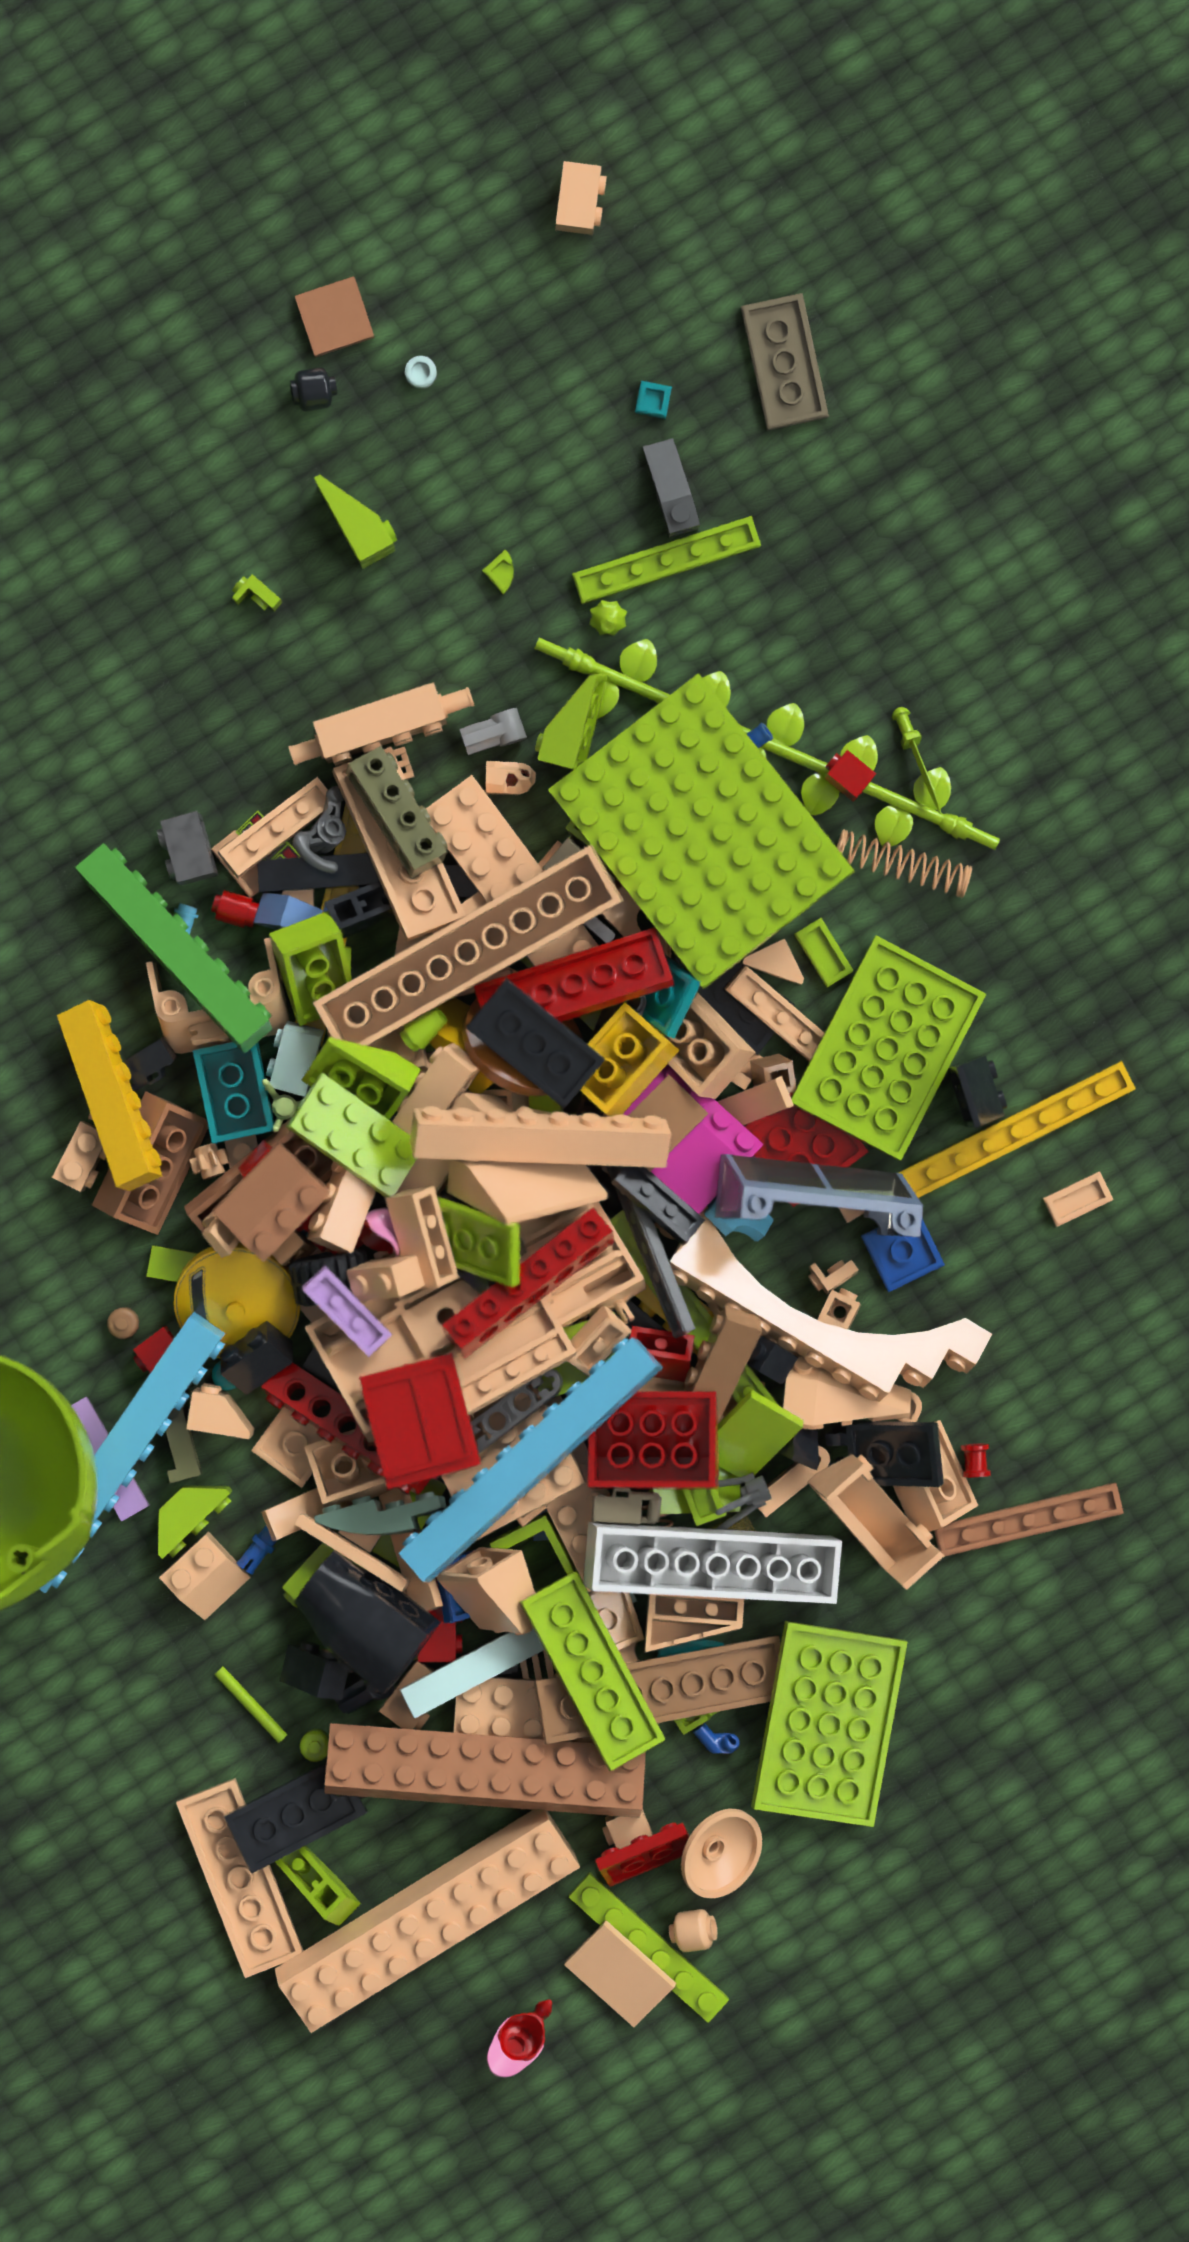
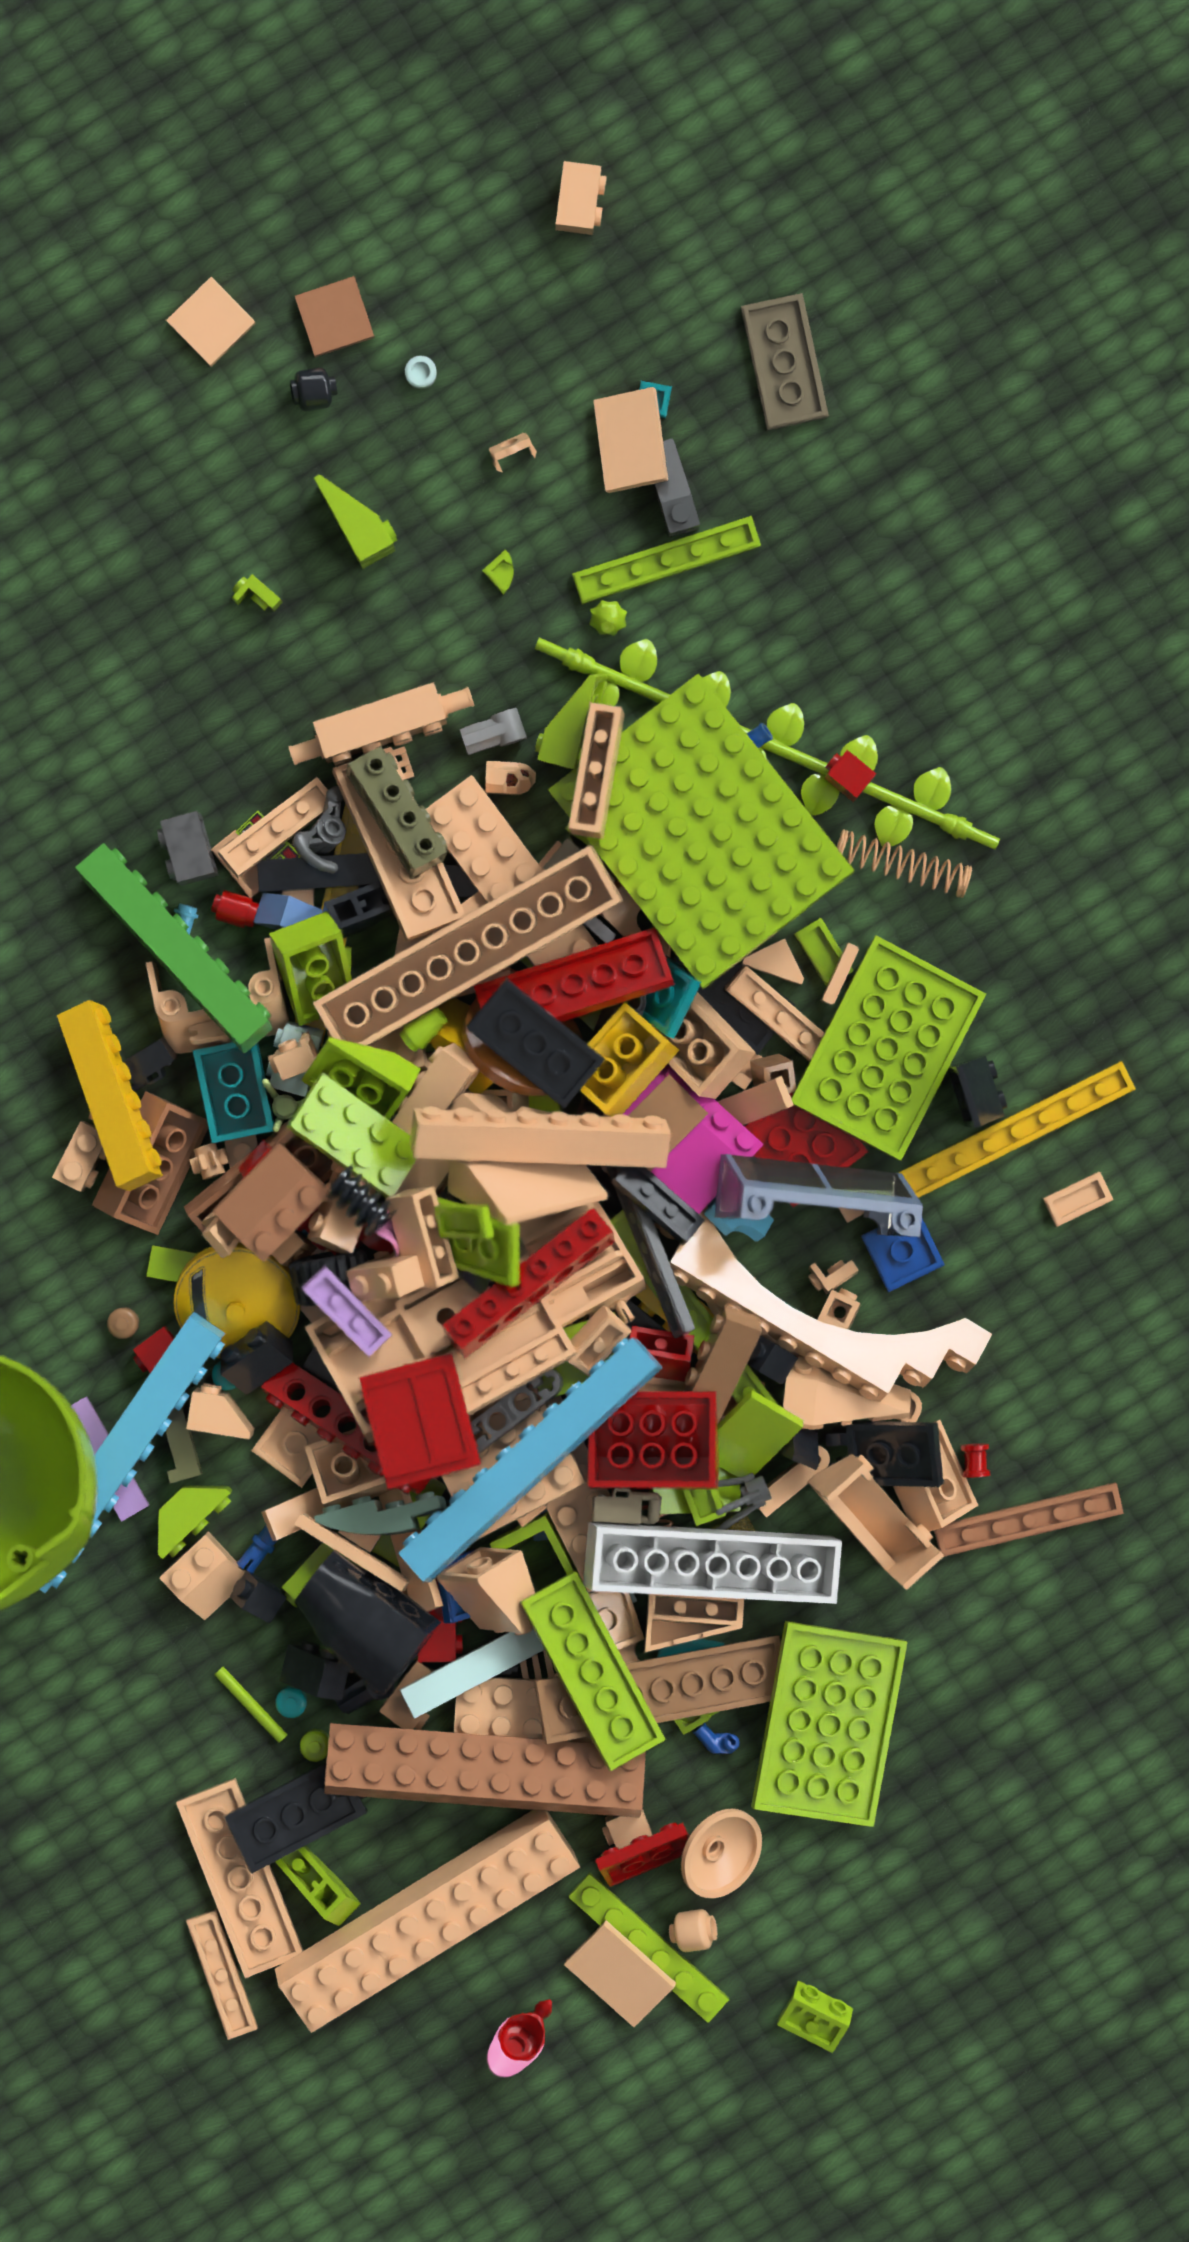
(211, 321): none -> light nougat tile
(222, 1974): none -> light nougat tile
(258, 1596): none -> black brick
(291, 1702): none -> teal piece
(293, 1056): none -> light nougat brick
(360, 1201): none -> black piece
(464, 1221): none -> lime tile
(510, 447): none -> light nougat piece
(596, 770): none -> light nougat brick
(630, 440): none -> light nougat tile
(816, 2016): none -> lime bracket
(840, 974): none -> light nougat tile
(911, 739): lime sword -> none

